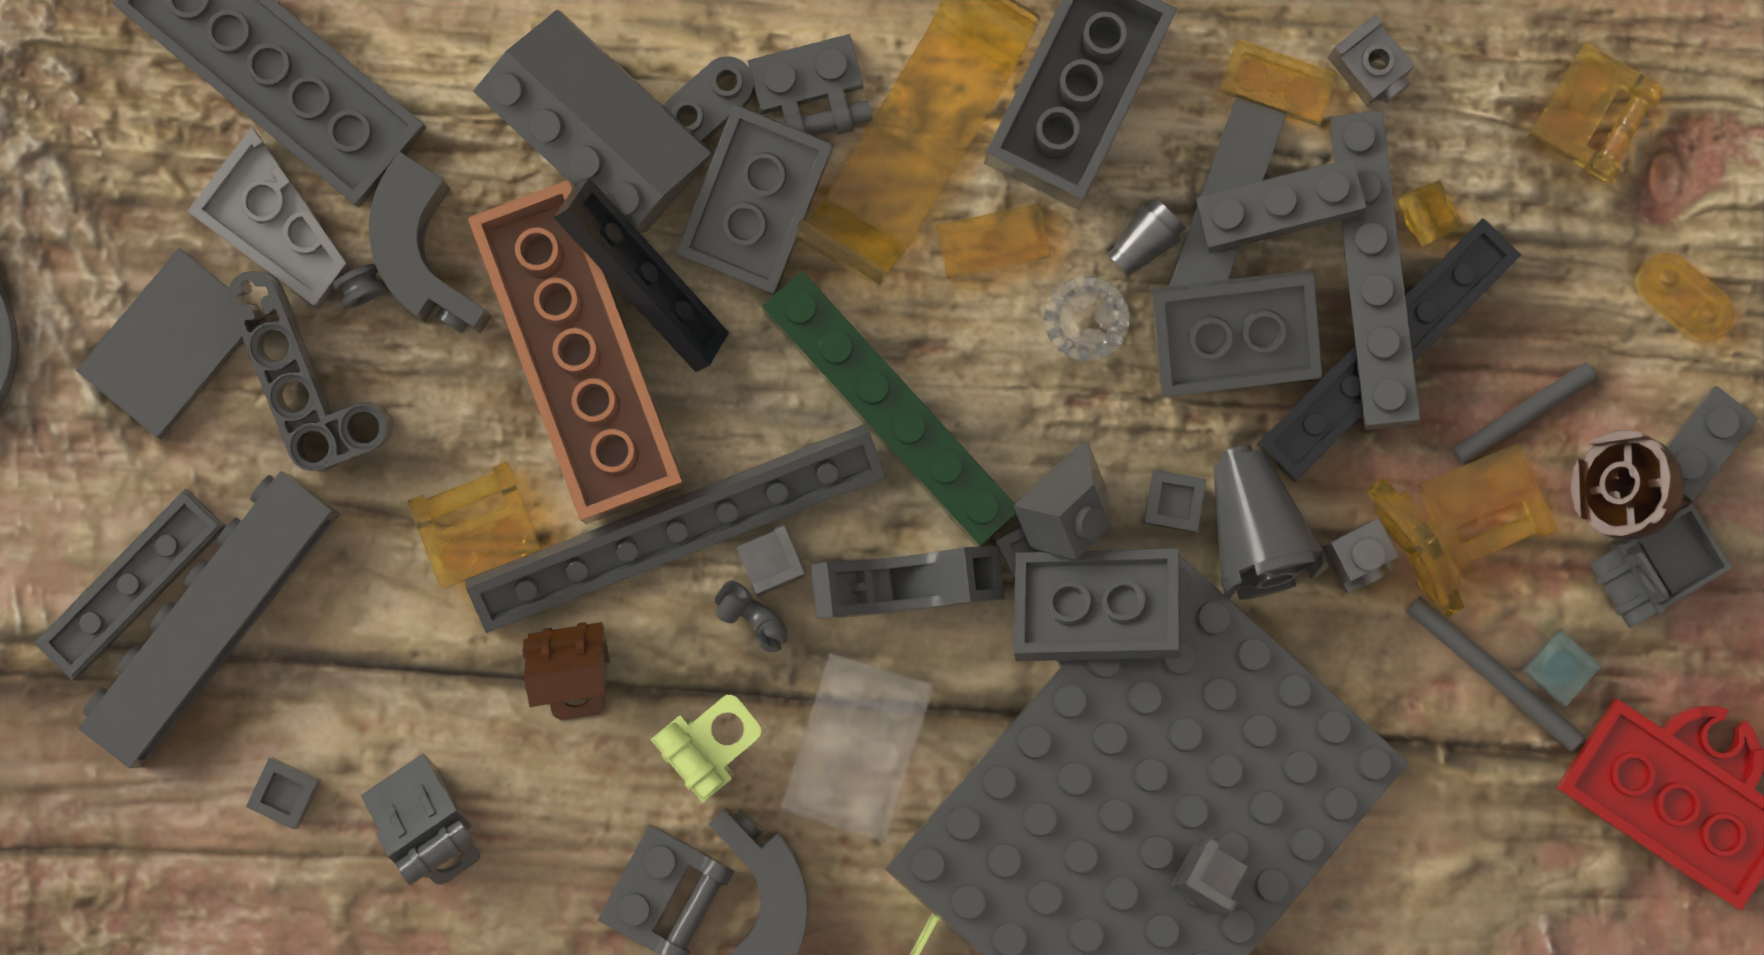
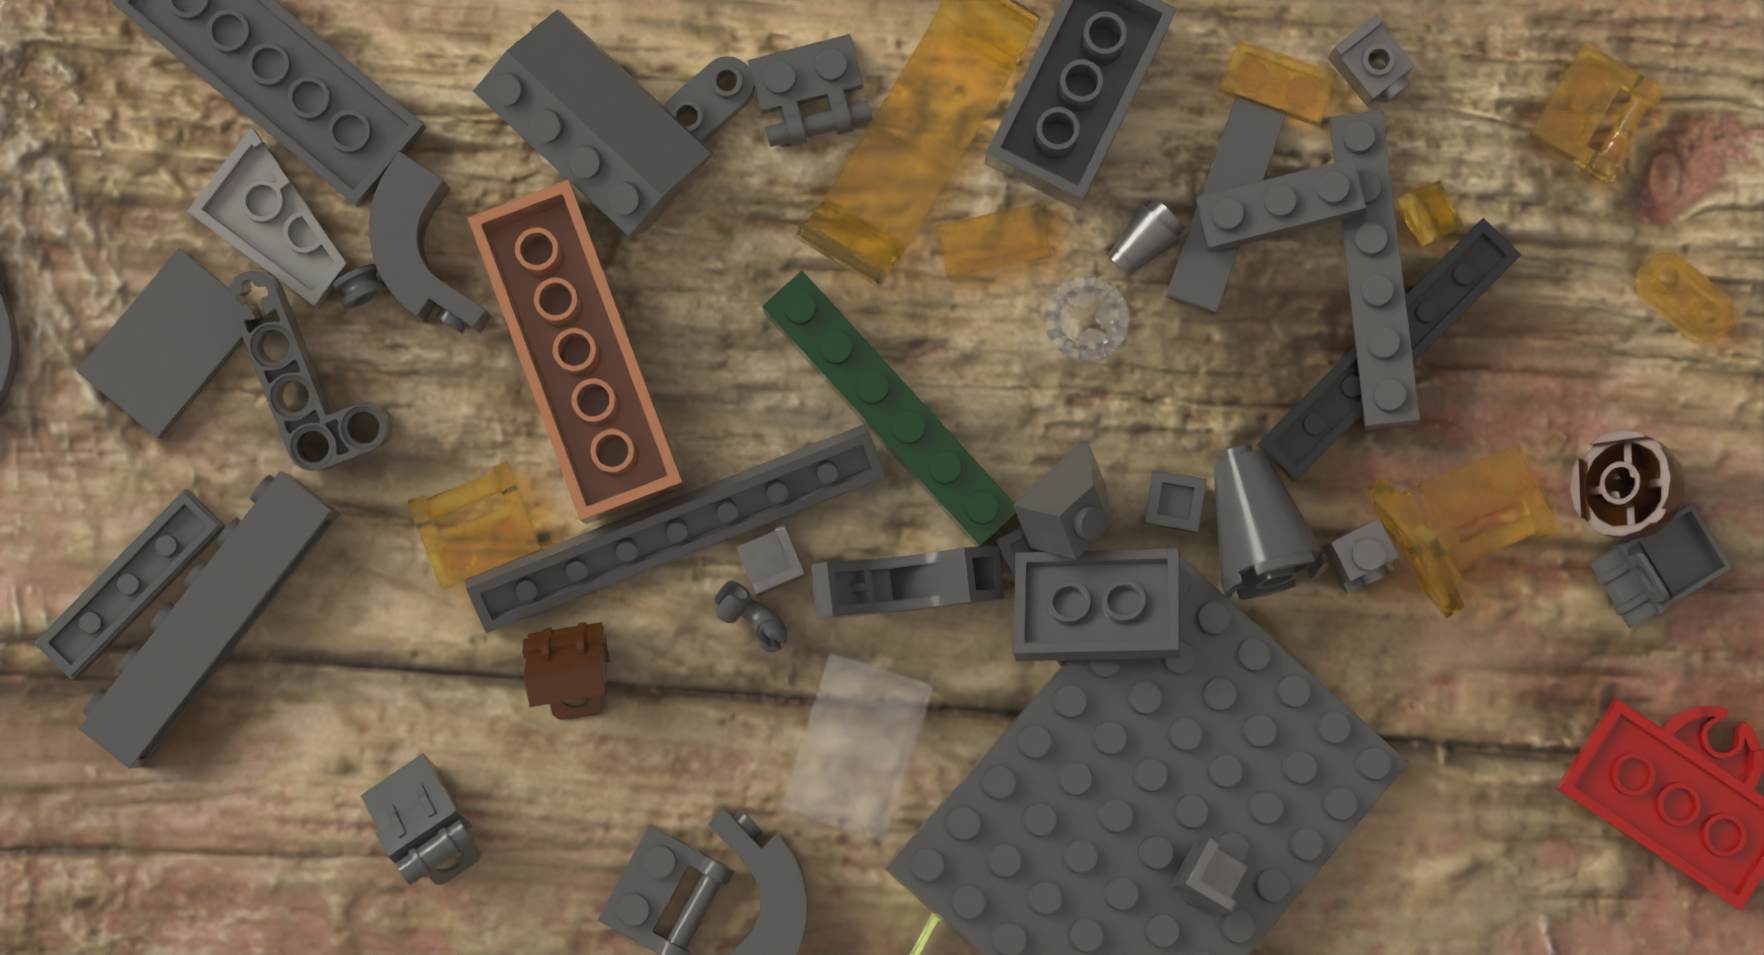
(283, 793): dark grey plate -> none
(641, 274): black plate -> none
(696, 753): yellowish green piece -> none
(754, 198): dark grey plate -> none
(1236, 333): dark grey plate -> none
(1495, 673): dark grey bar -> none
(1524, 413): dark grey bar -> none
(1561, 668): clear light blue plate -> none
(1709, 439): dark grey plate -> none

